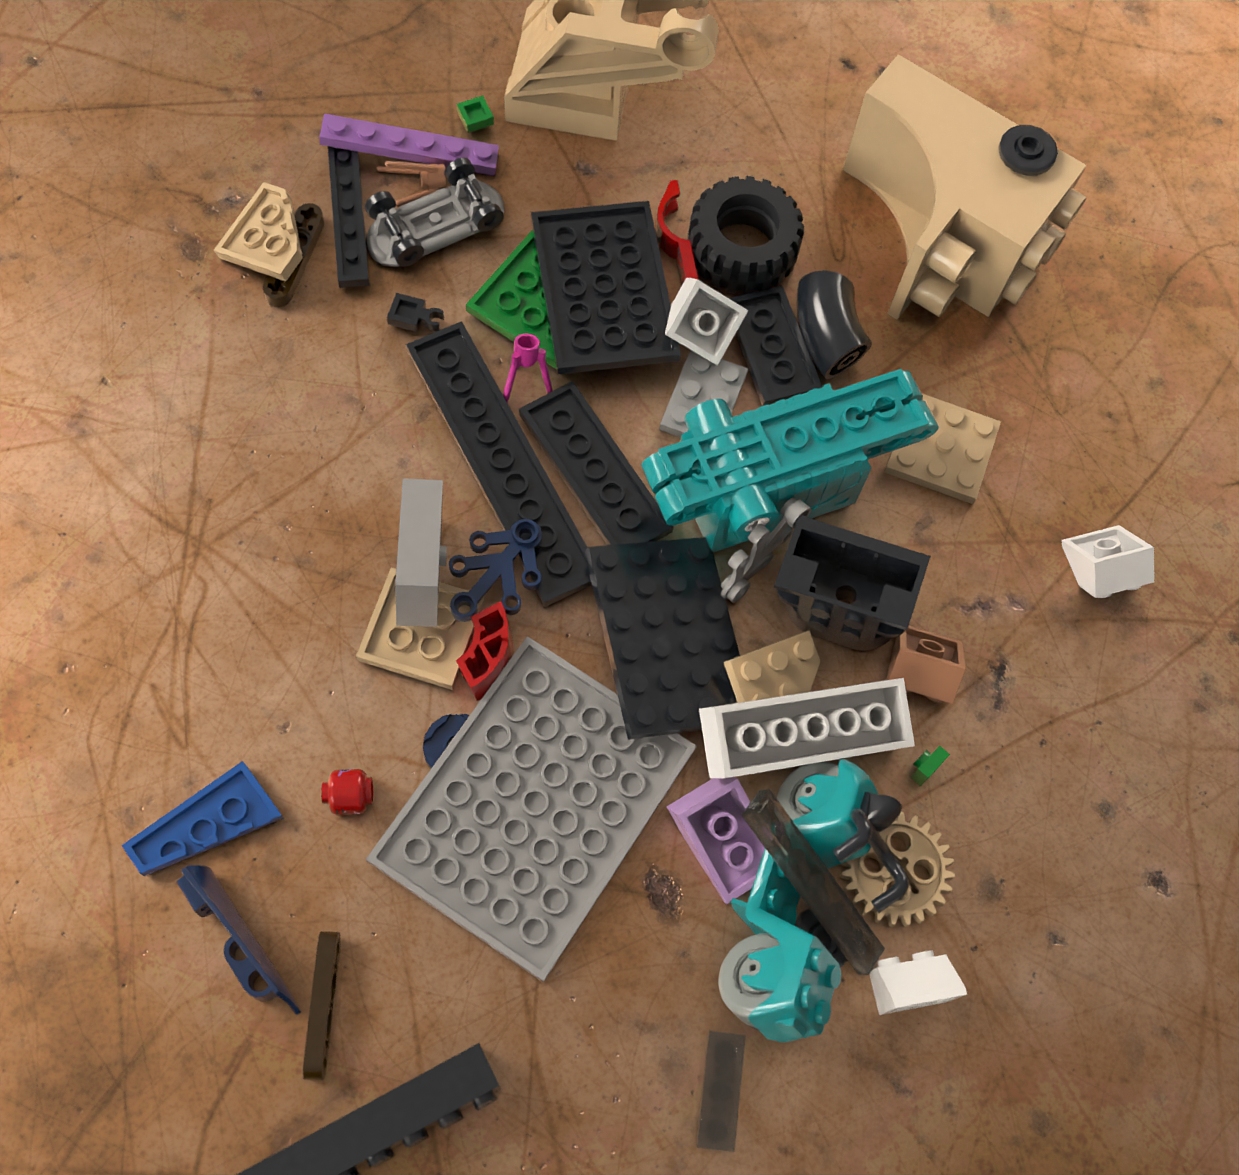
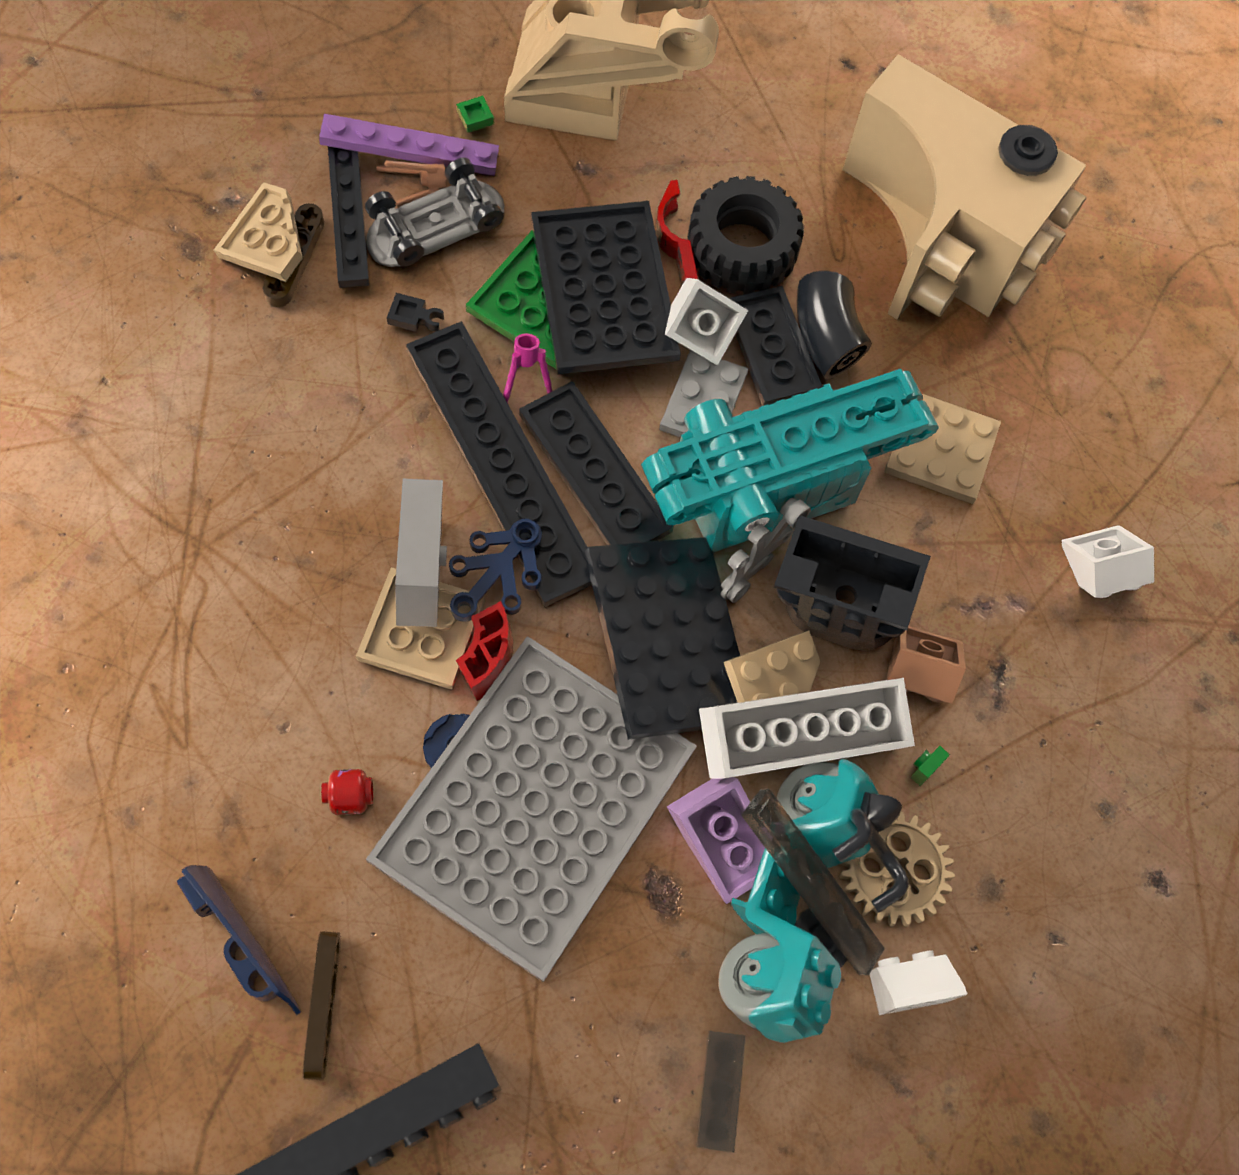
(209, 818): blue wing -> none

